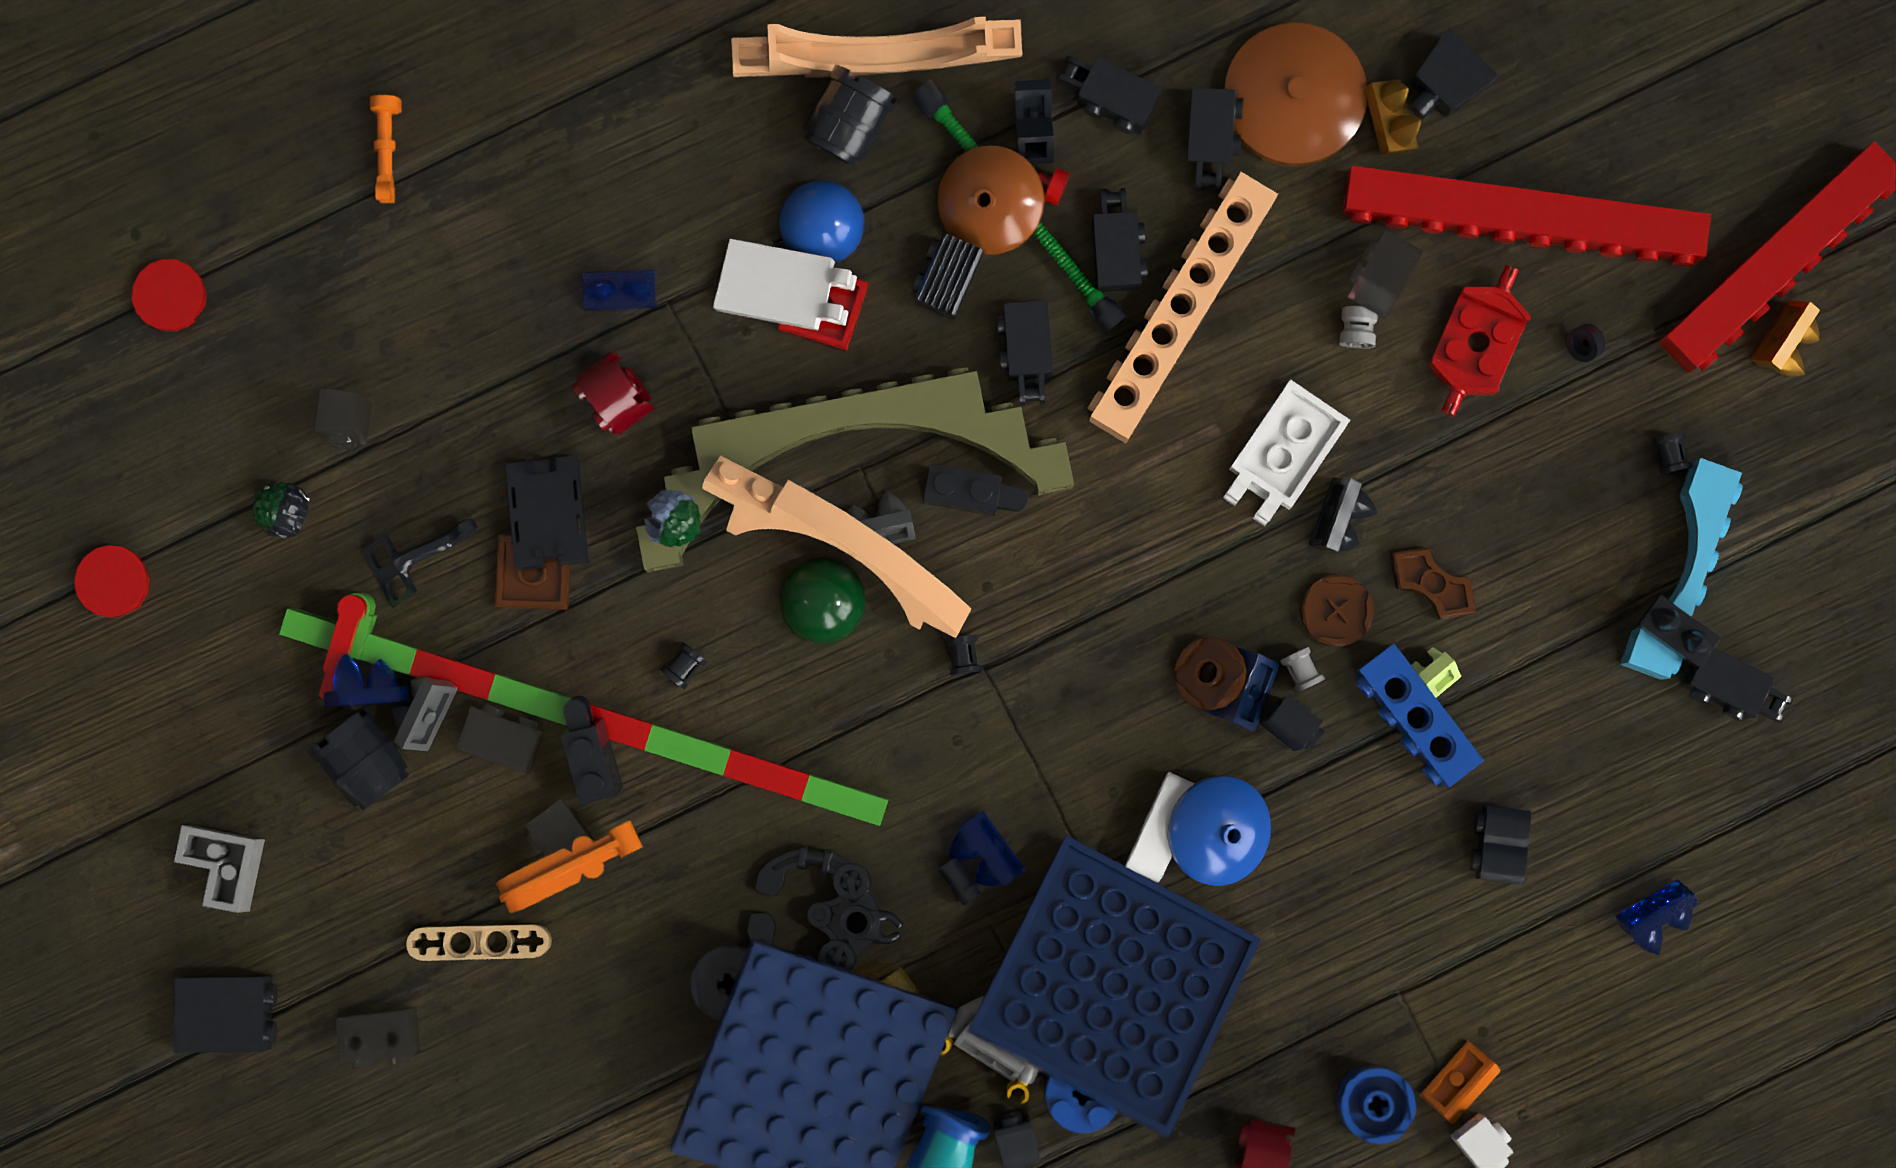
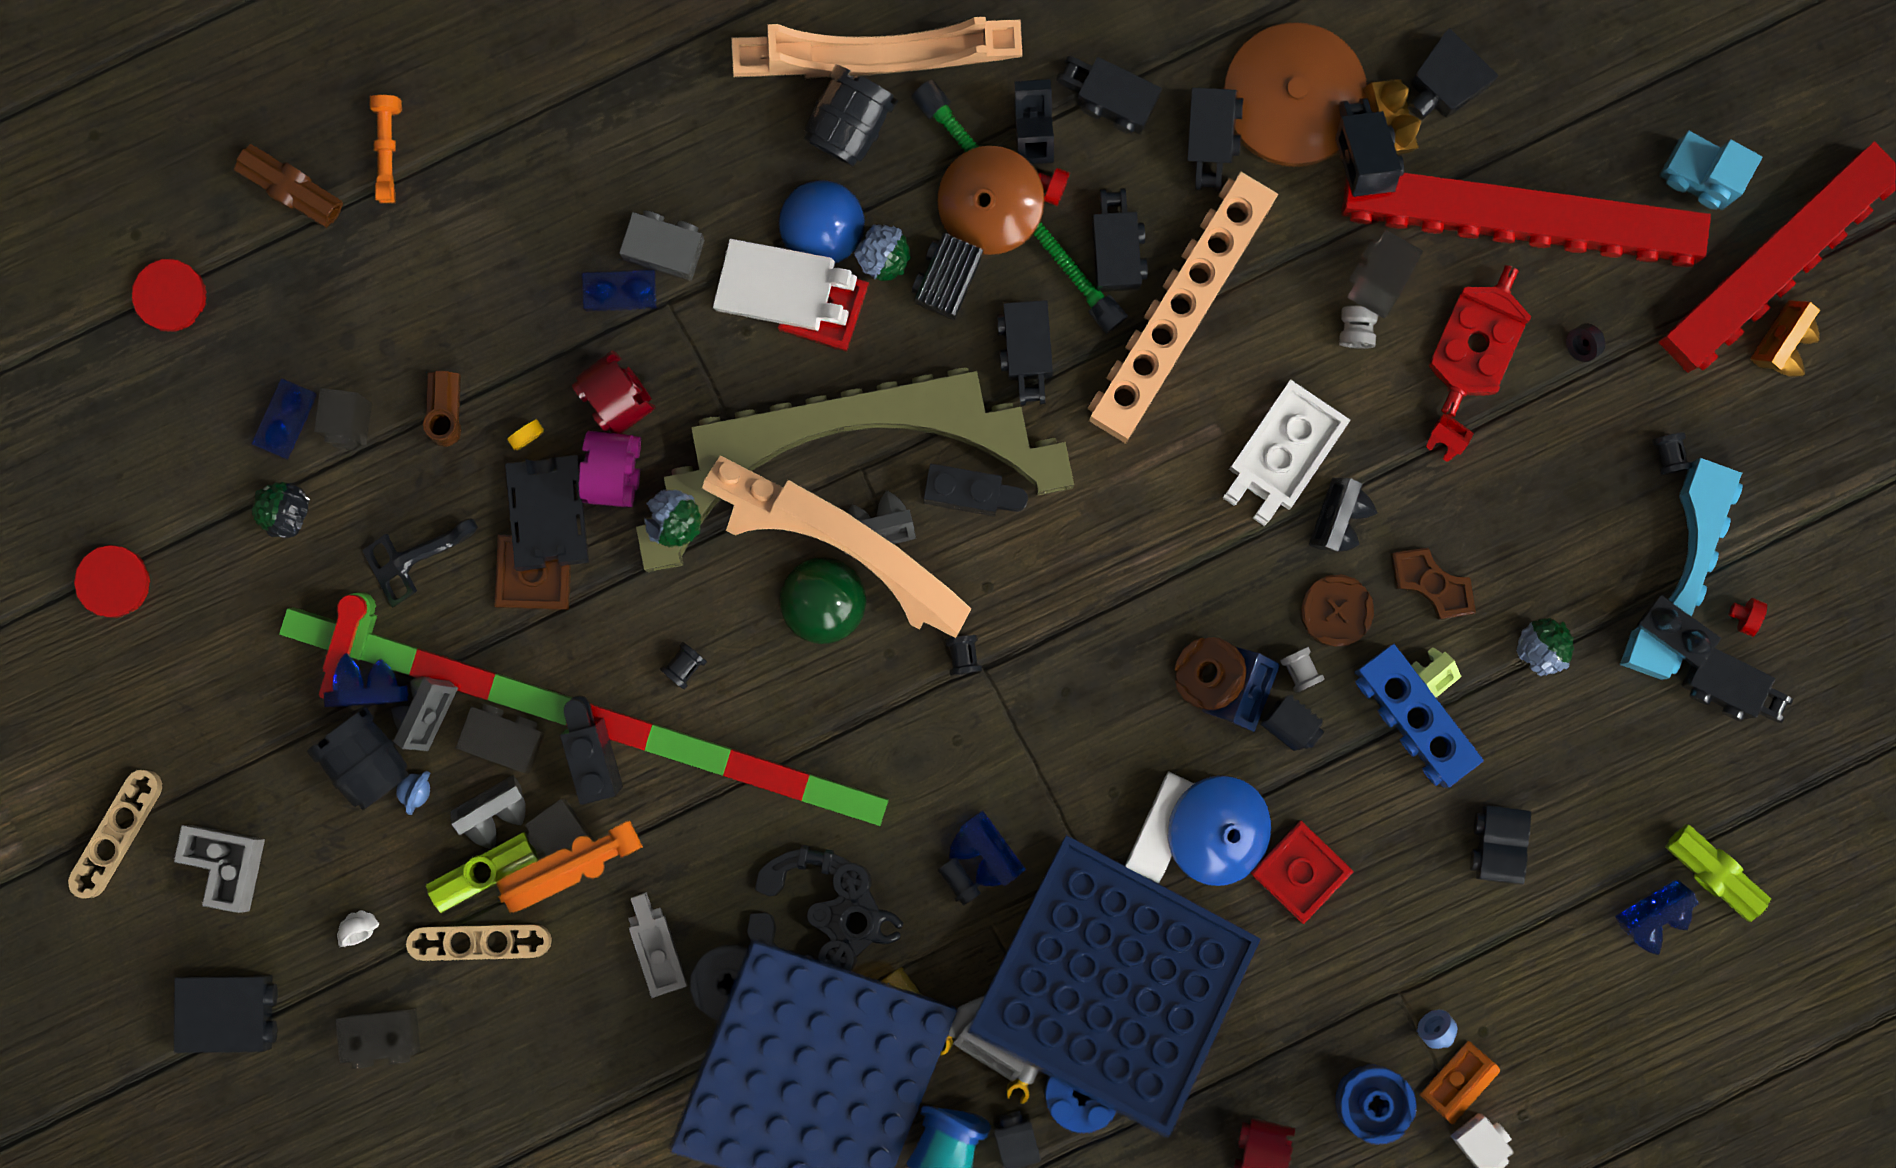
(118, 836): none -> tan beam
(284, 419): none -> clear blue tile
(288, 185): none -> reddish brown piece
(356, 928): none -> white piece
(414, 791): none -> medium blue piece
(443, 404): none -> reddish brown piece
(462, 883): none -> lime piece
(475, 815): none -> dark grey tile
(525, 435): none -> yellow tile
(609, 469): none -> magenta brick
(655, 948): none -> light grey hinge
(662, 245): none -> dark grey brick
(883, 252): none -> sand blue piece
(1301, 872): none -> red tile
(1368, 149): none -> black brick
(1437, 1029): none -> medium blue tile
(1452, 434): none -> red tile
(1546, 646): none -> piece
(1710, 171): none -> medium azure brick
(1718, 873): none -> lime piece
(1749, 616): none -> red tile

